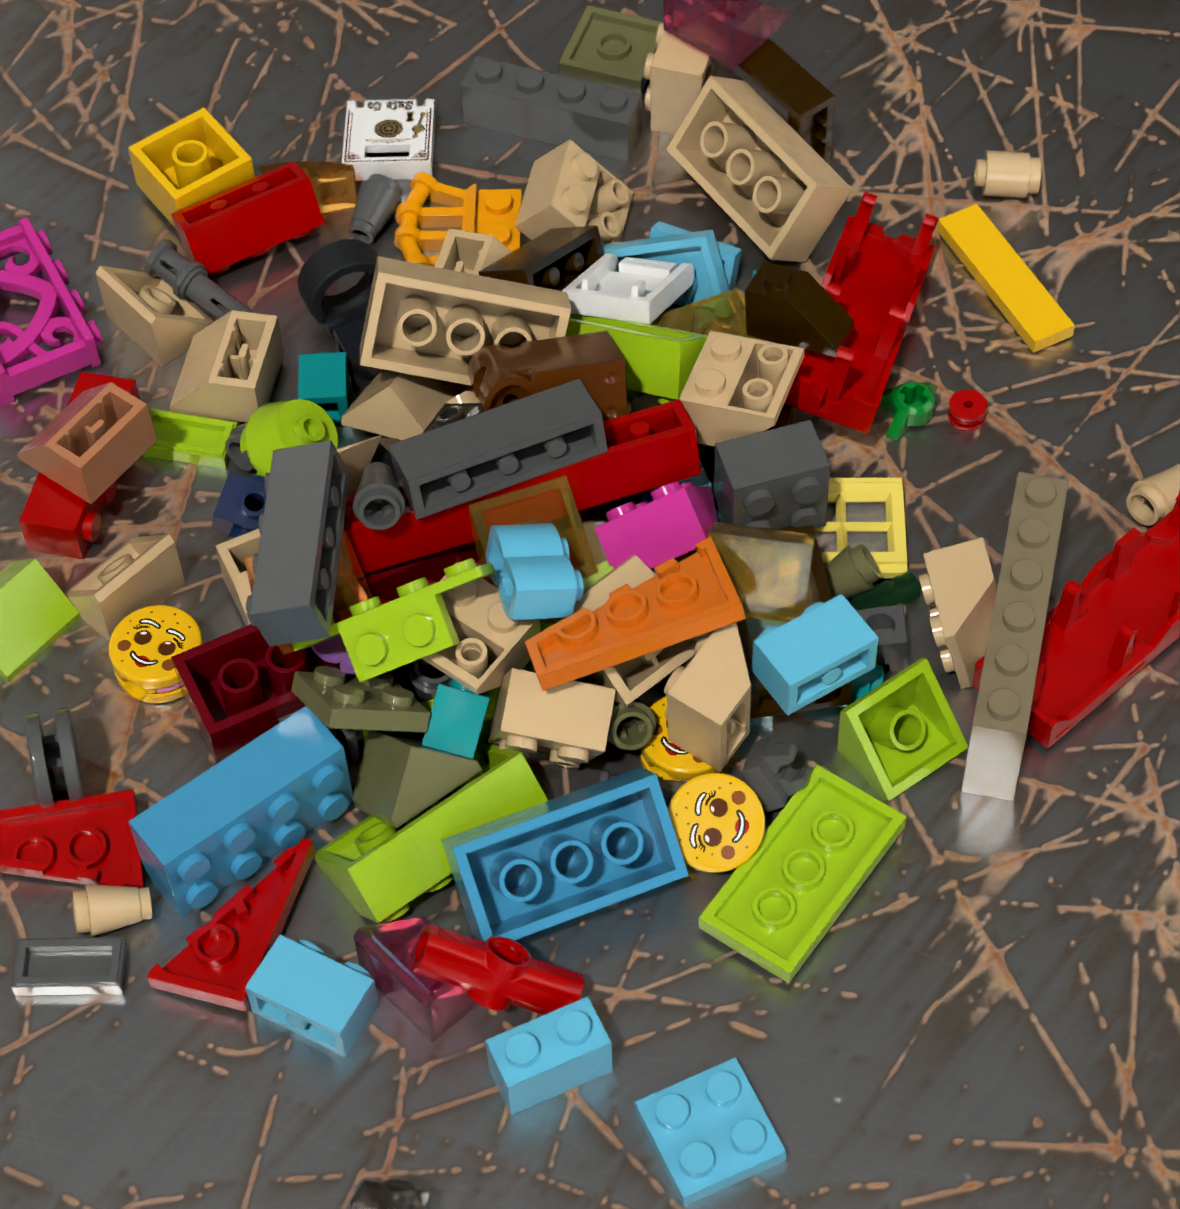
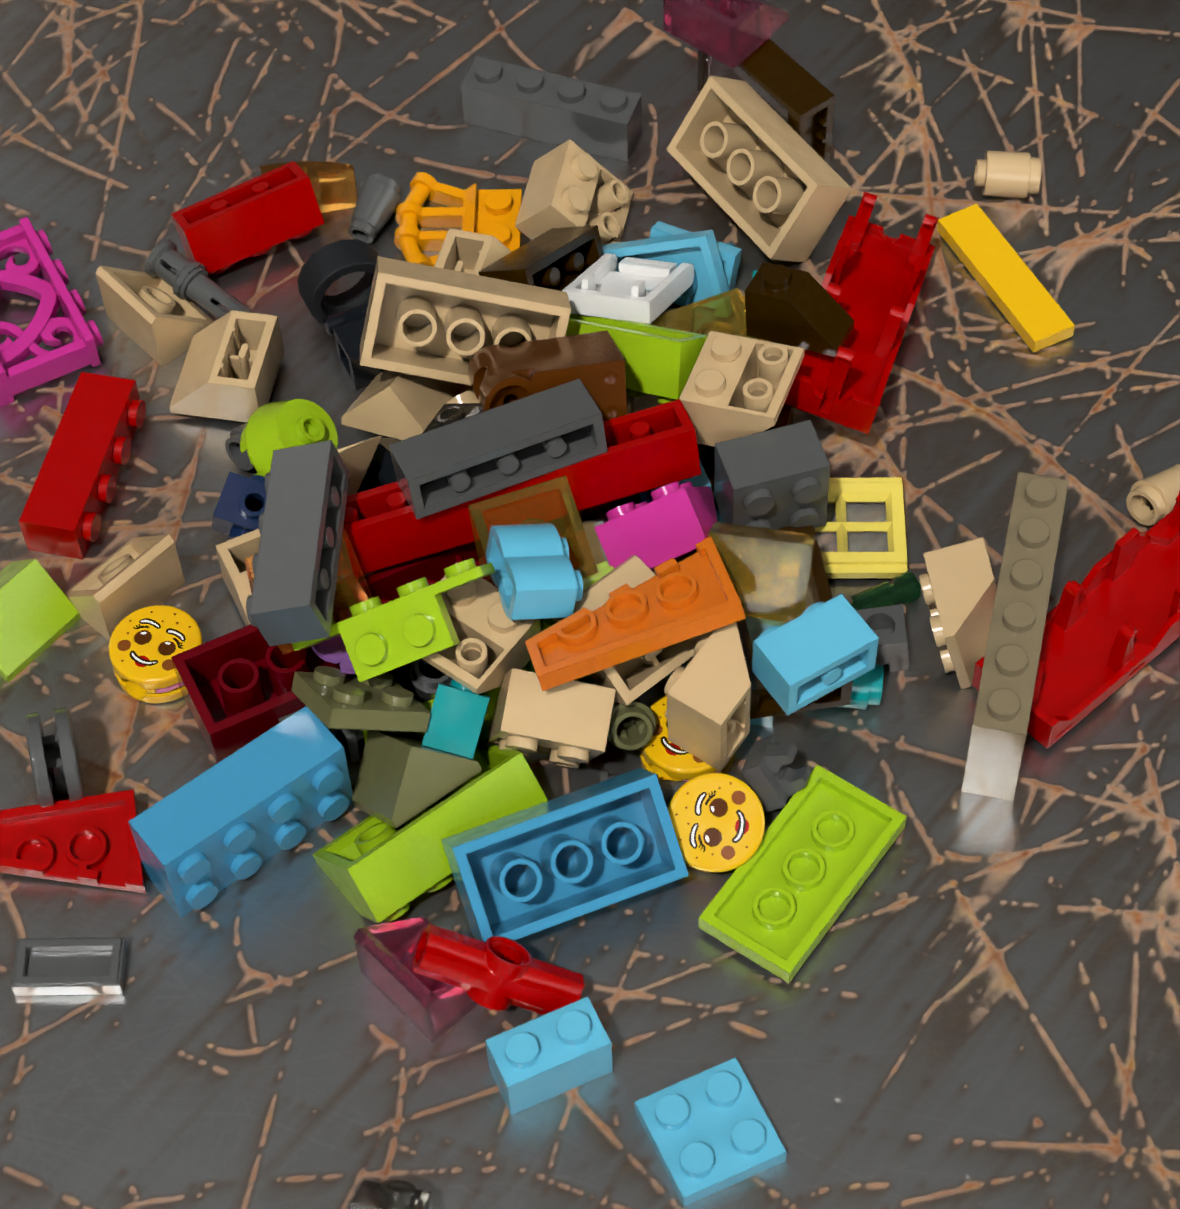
(92, 441): nougat slope -> none
(108, 908): tan cone -> none
(188, 163): yellow brick -> none
(190, 438): lime tile -> none
(238, 937): red wing -> none
(313, 994): medium azure brick -> none
(326, 382): teal brick -> none
(378, 497): dark grey cone -> none
(388, 128): white container -> none
(610, 49): olive plate -> none
(676, 79): tan slope -> none
(852, 572): olive cone -> none
(900, 731): lime slope -> none
(910, 406): green piece -> none
(967, 410): red piece -> none

